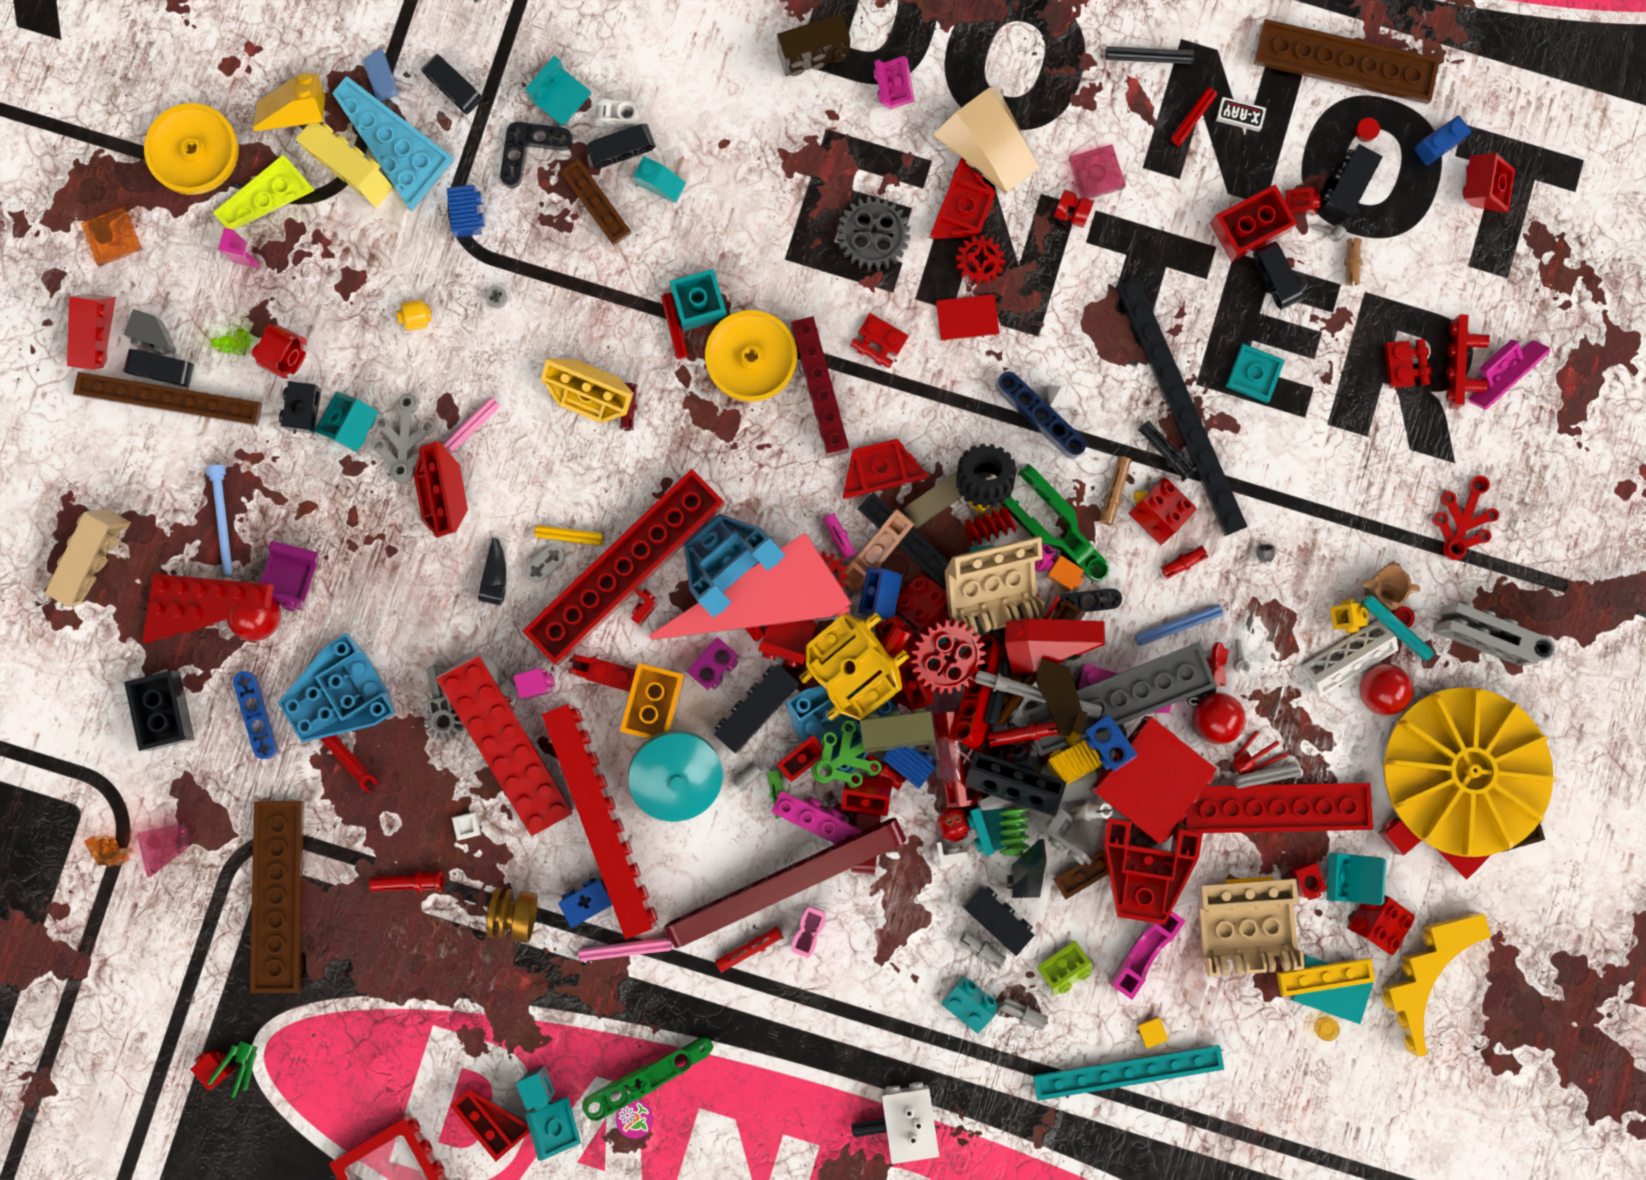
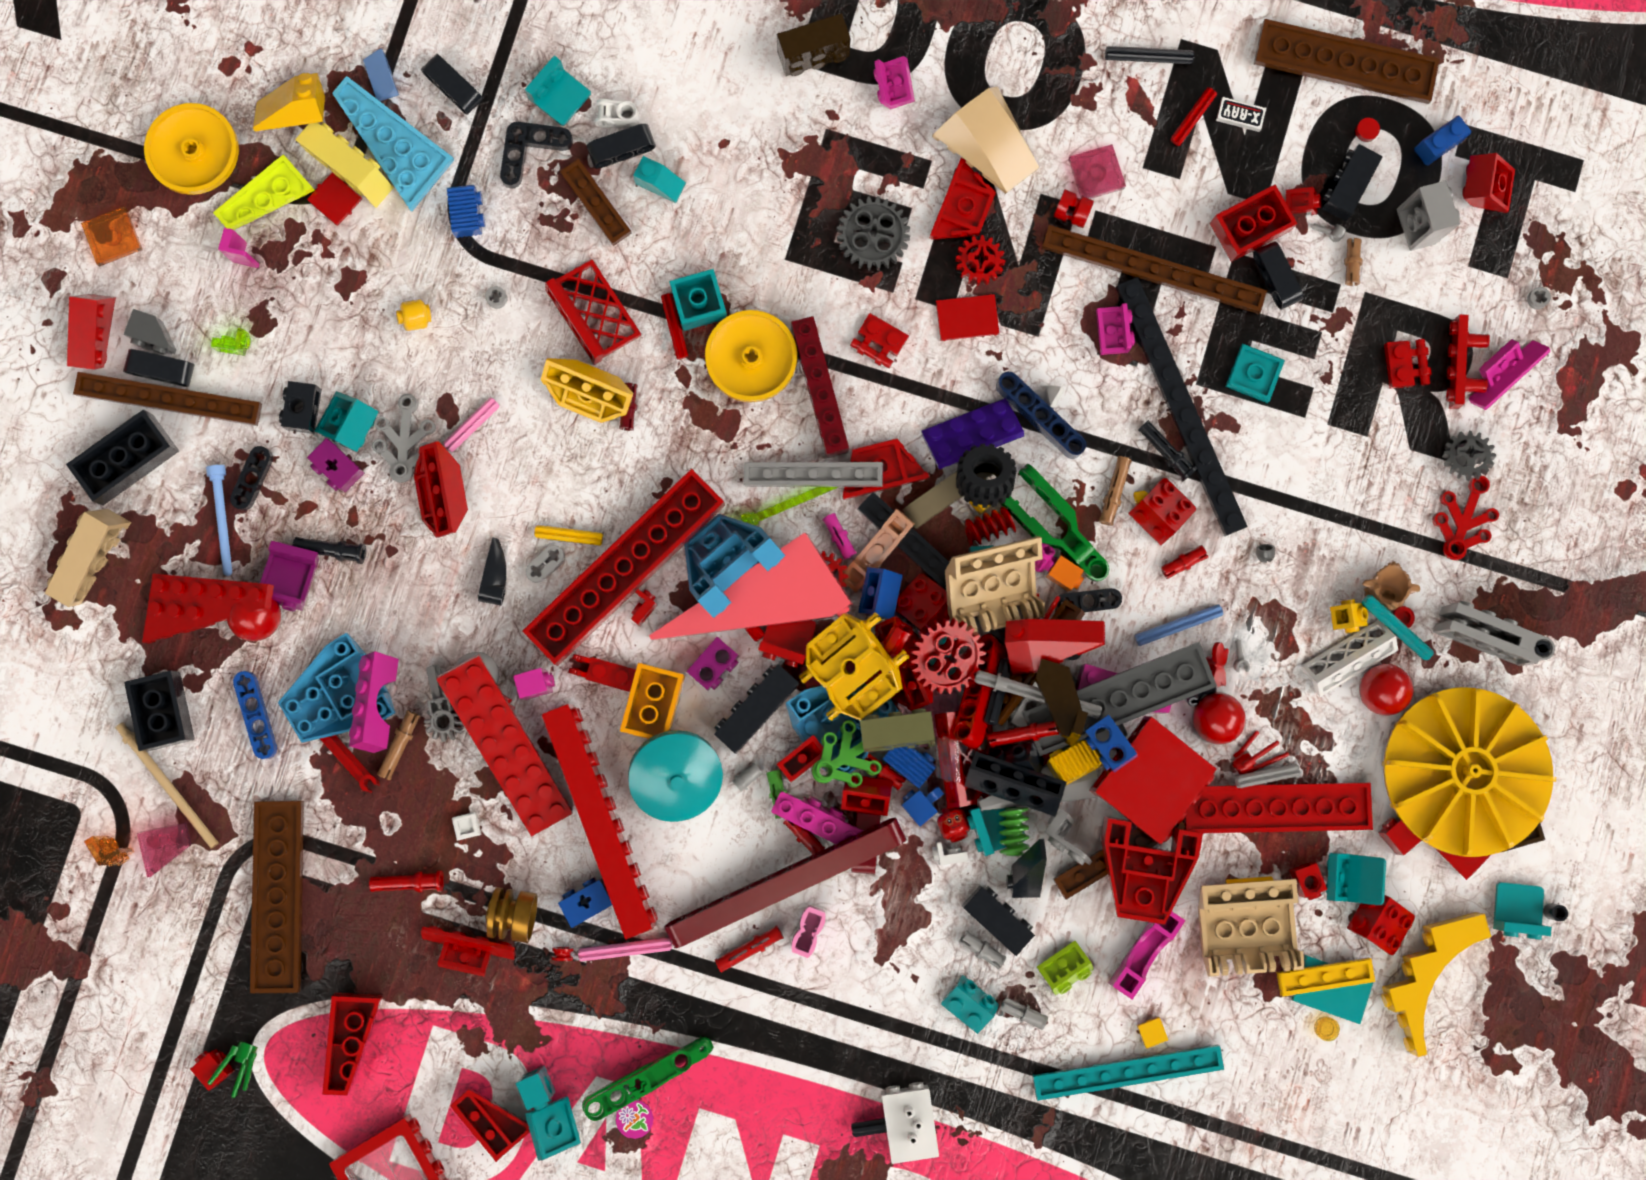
(122, 457): none -> black brick
(130, 738): none -> tan bar
(251, 496): none -> black beam
(280, 351): red brick -> none
(334, 199): none -> red piece
(340, 550): none -> black pin
(347, 472): none -> magenta brick
(348, 1034): none -> red wedge
(368, 729): none -> dark pink arch
(398, 744): none -> medium nougat pin
(465, 952): none -> red bracket
(562, 953): none -> red bush
(573, 315): none -> red fence
(755, 518): none -> clear neon green piece
(805, 837): none -> red pin
(813, 474): none -> light grey plate
(920, 806): none -> blue brick
(987, 425): none -> dark purple plate
(1091, 811): white pin -> none
(1115, 329): none -> dark pink bracket
(1154, 269): none -> reddish brown plate
(1428, 215): none -> light grey brick
(1460, 460): none -> dark grey gear
(1520, 910): none -> teal bracket
(1546, 298): none -> light grey bush
(1562, 912): none -> black hinge

